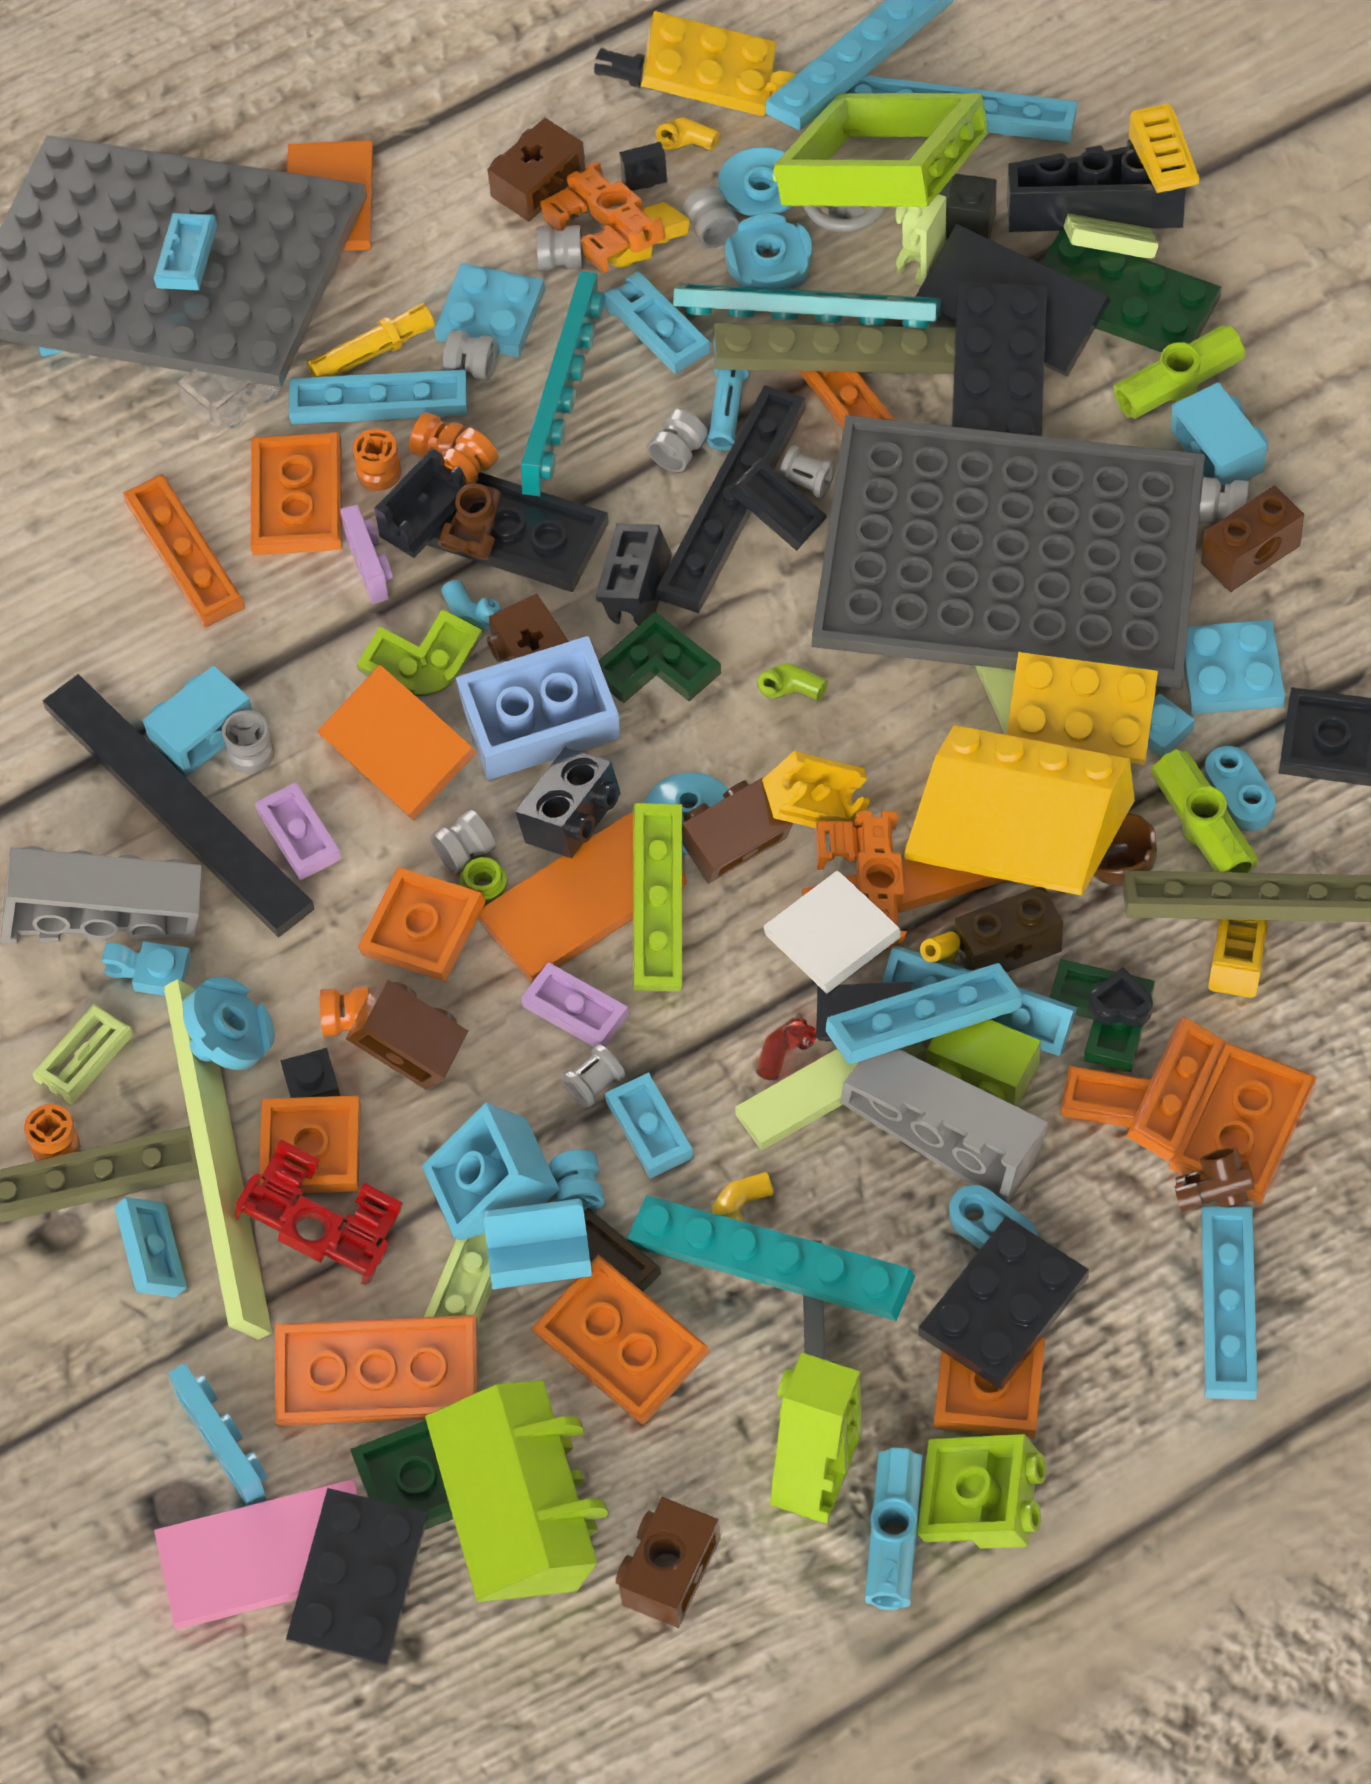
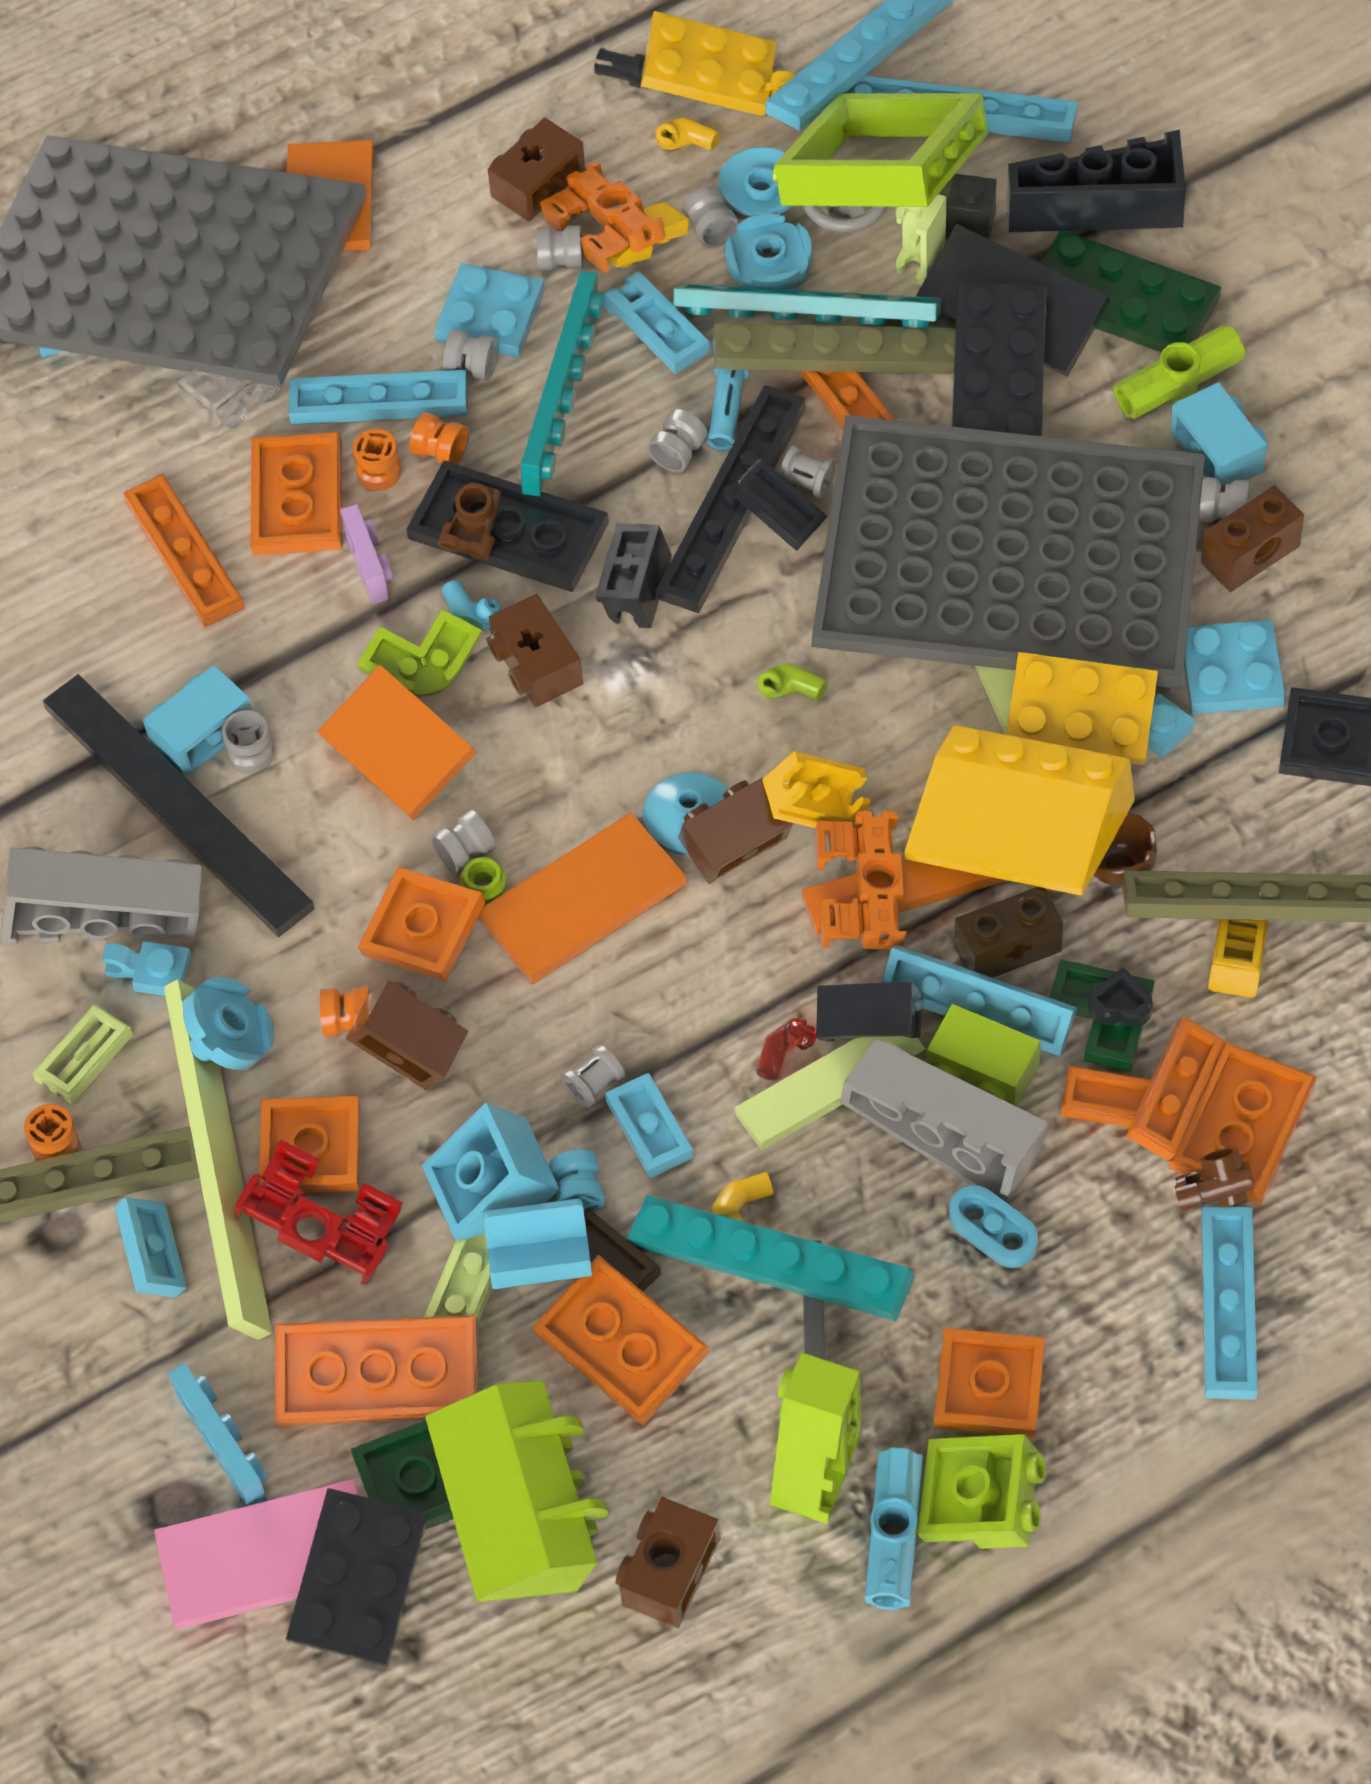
(185, 251): medium azure plate -> none
(298, 831): lavender plate -> none
(310, 1075): black plate -> none
(385, 336): yellow pin -> none
(419, 504): black hinge -> none
(472, 454): orange wheel -> none
(538, 706): light blue slope -> none
(568, 802): black brick -> none
(574, 1006): lavender plate -> none
(643, 166): black plate -> none
(657, 897): lime plate -> none
(659, 651): dark green plate -> none
(832, 931): white tile -> none
(923, 1013): medium azure plate -> none
(941, 947): yellow arm -> none
(1003, 1302): black plate -> none
(1111, 236): yellowish green tile -> none
(1157, 124): yellow slope -> none
(1192, 795): lime piece -> none
(1240, 784): medium azure plate -> none

